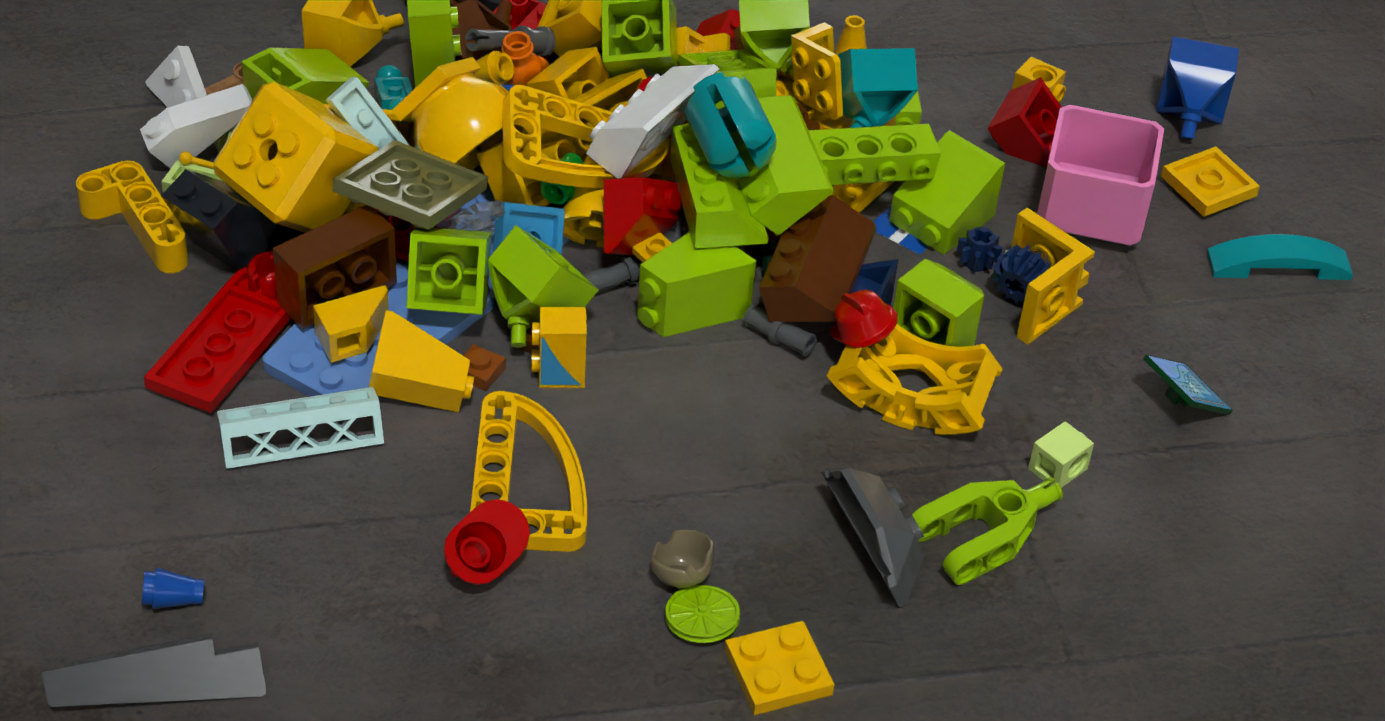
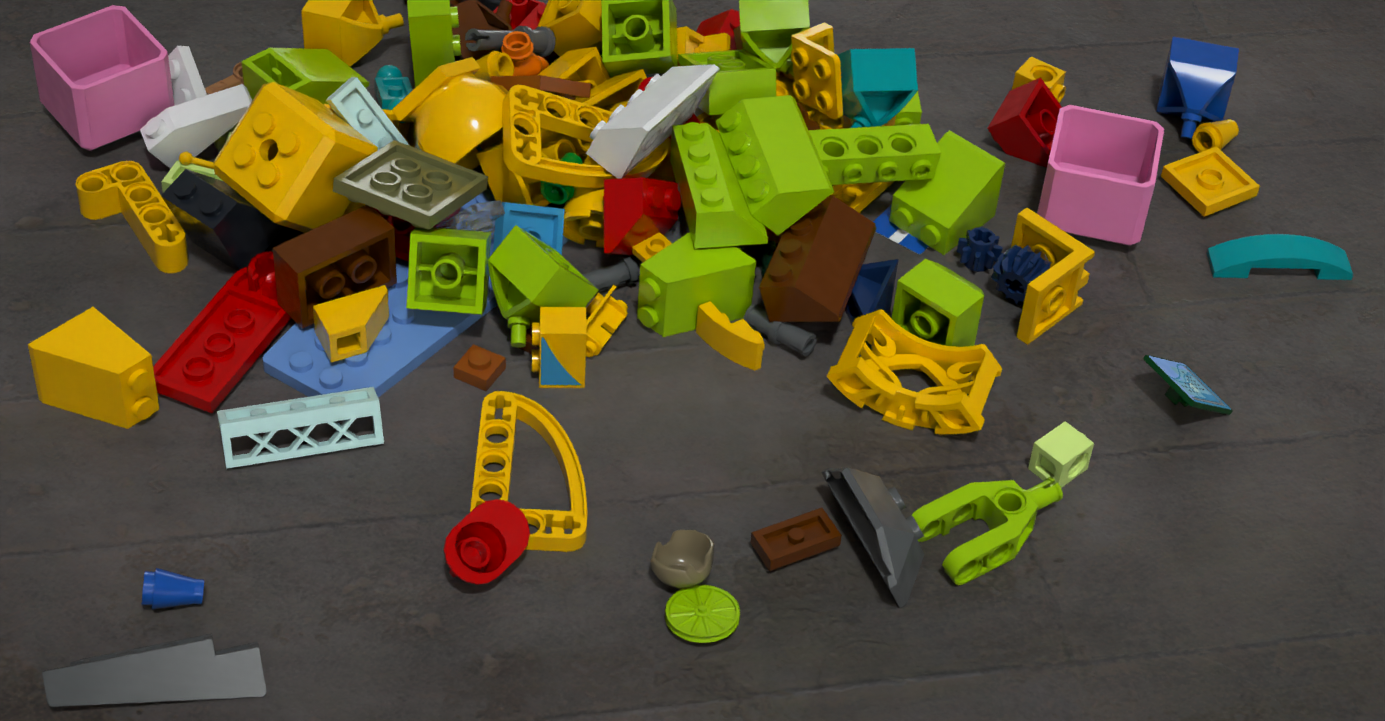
(95, 371): none -> yellow slope
(102, 76): none -> bright pink plate
(418, 367): yellow slope -> none
(557, 86): none -> dark orange plate
(606, 313): none -> yellow hinge
(715, 125): teal cylinder -> none
(733, 340): none -> yellow slope
(779, 667): yellow plate -> none
(795, 539): none -> reddish brown plate
(852, 35): yellow cone -> none
(862, 319): red piece -> none
(1214, 134): none -> yellow cone

